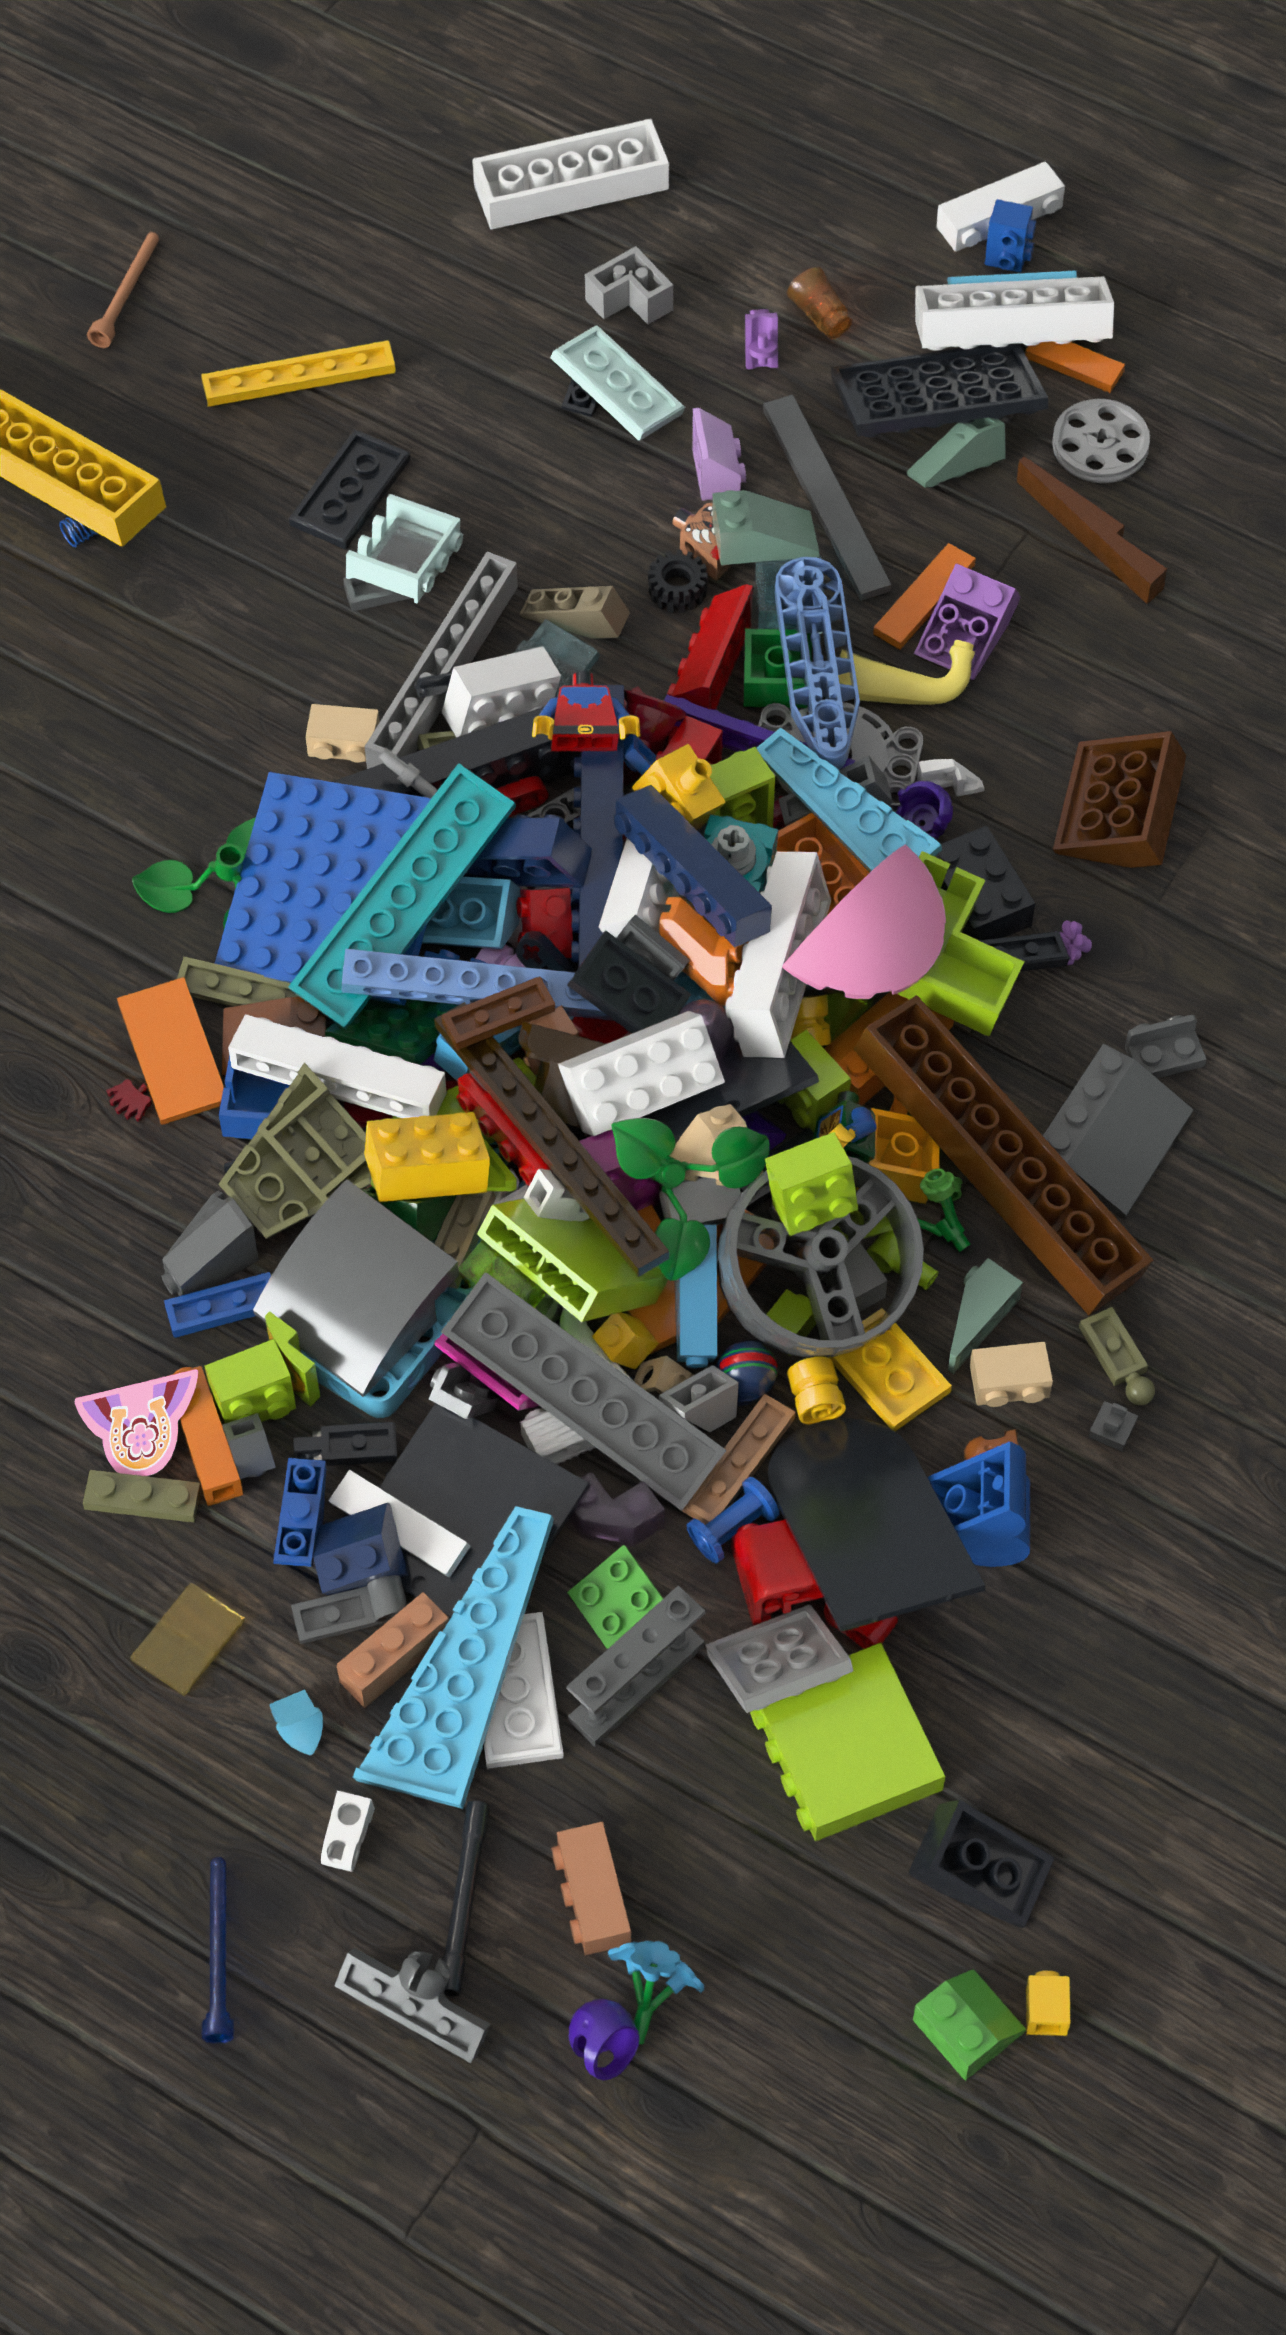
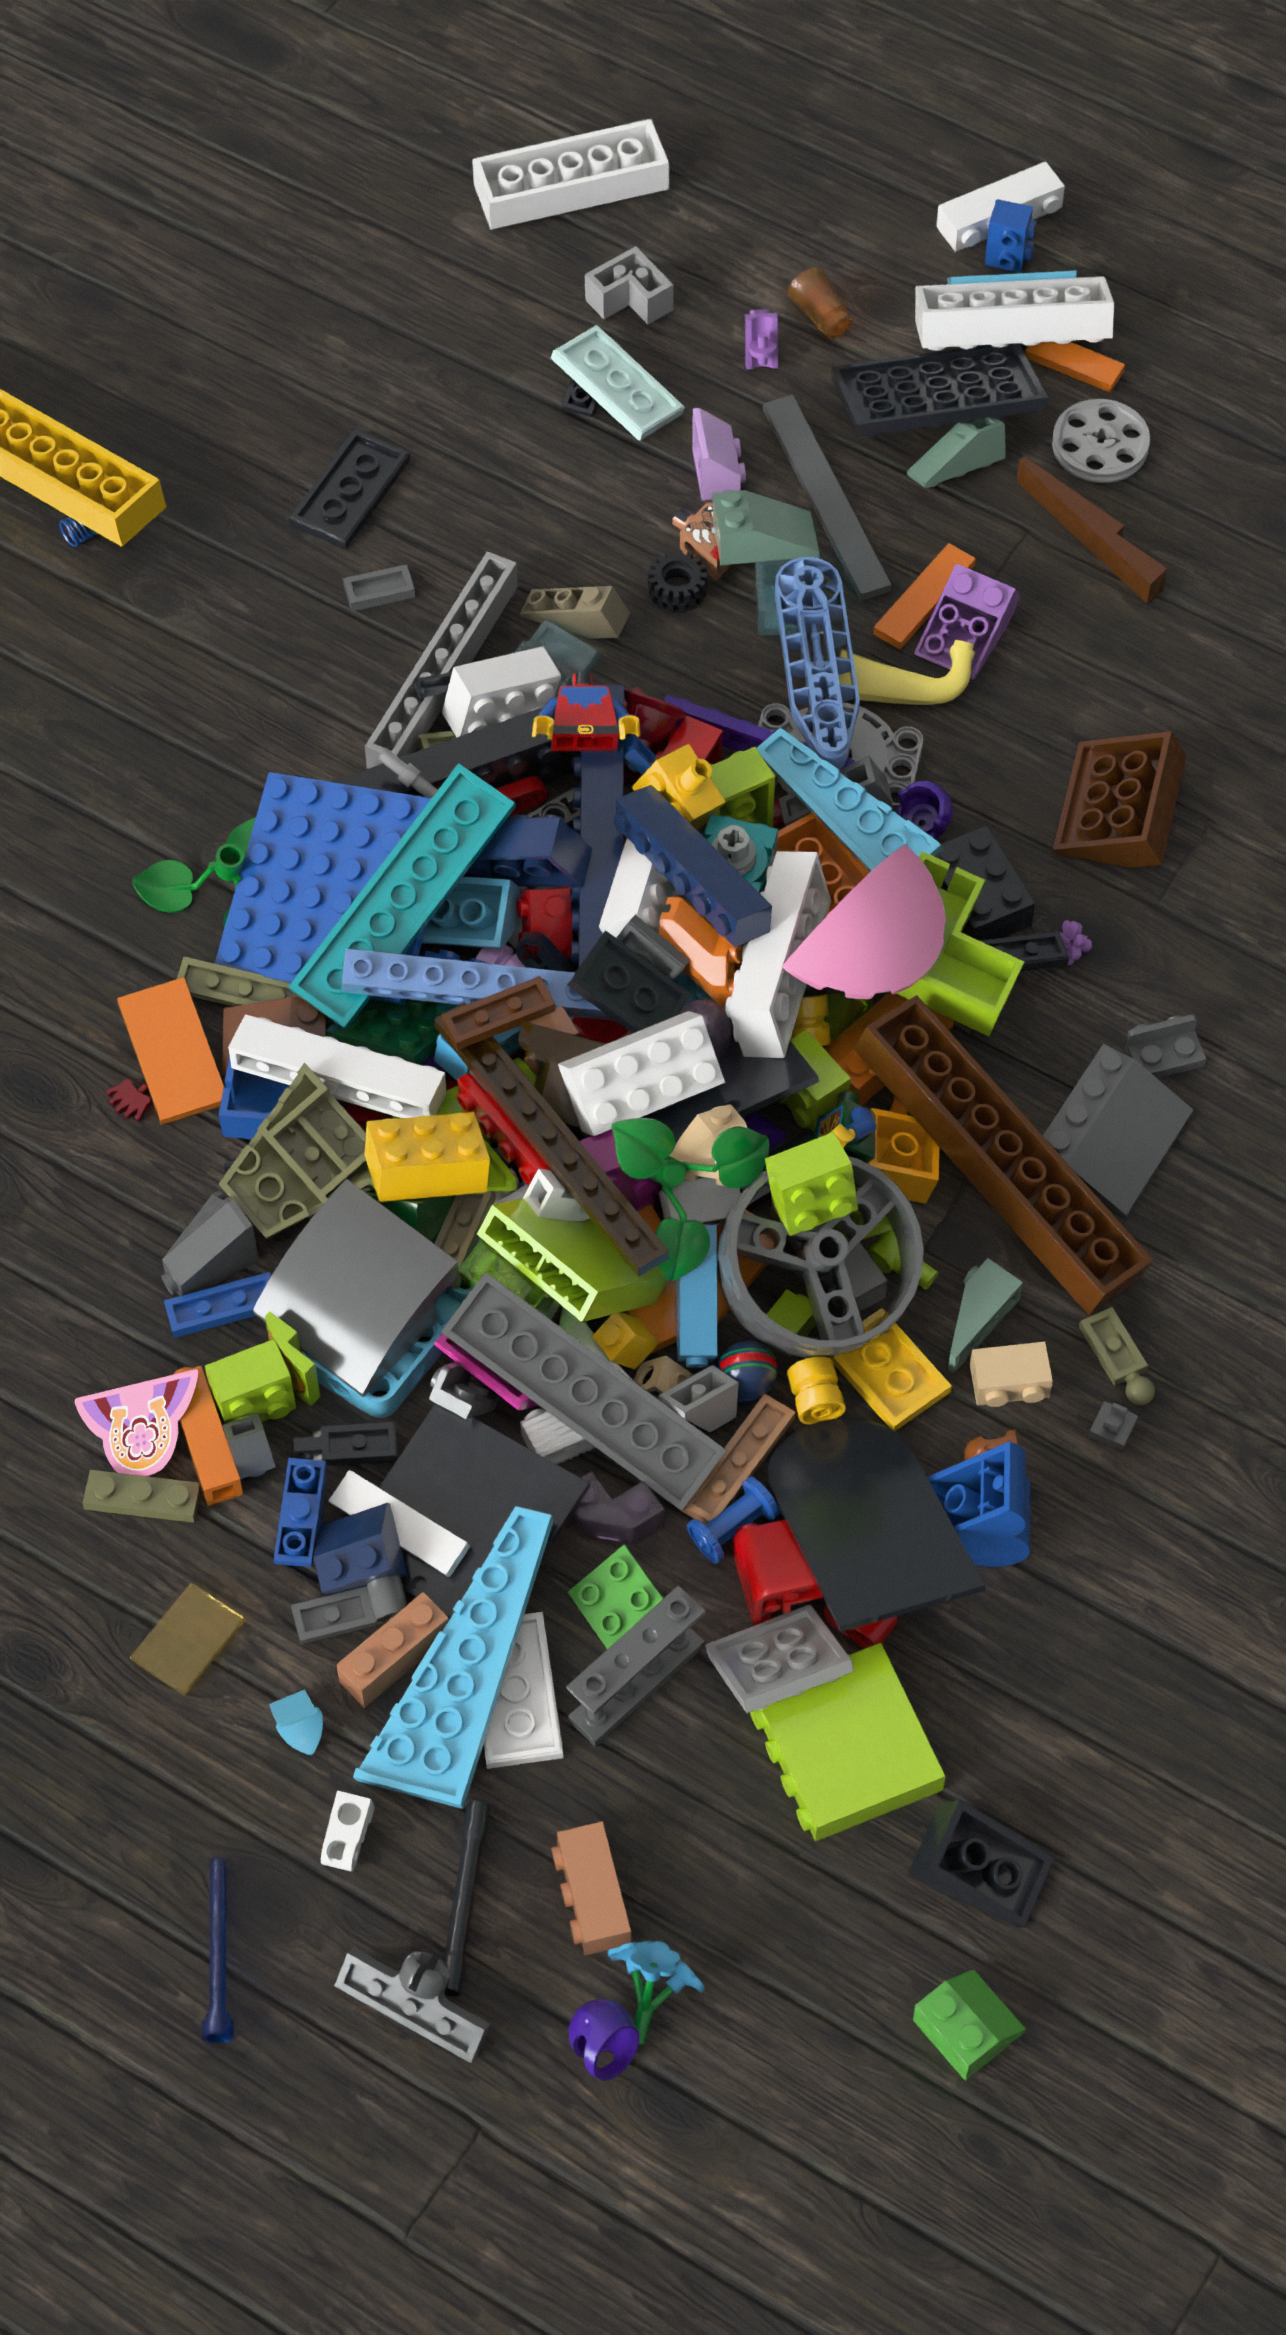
(103, 331): nougat piece -> none
(298, 373): yellow plate -> none
(340, 732): tan brick -> none
(405, 548): light aqua window -> none
(715, 648): red slope -> none
(765, 669): green brick -> none
(944, 1189): plant -> none
(949, 773): white slope -> none
(1047, 2004): yellow brick -> none

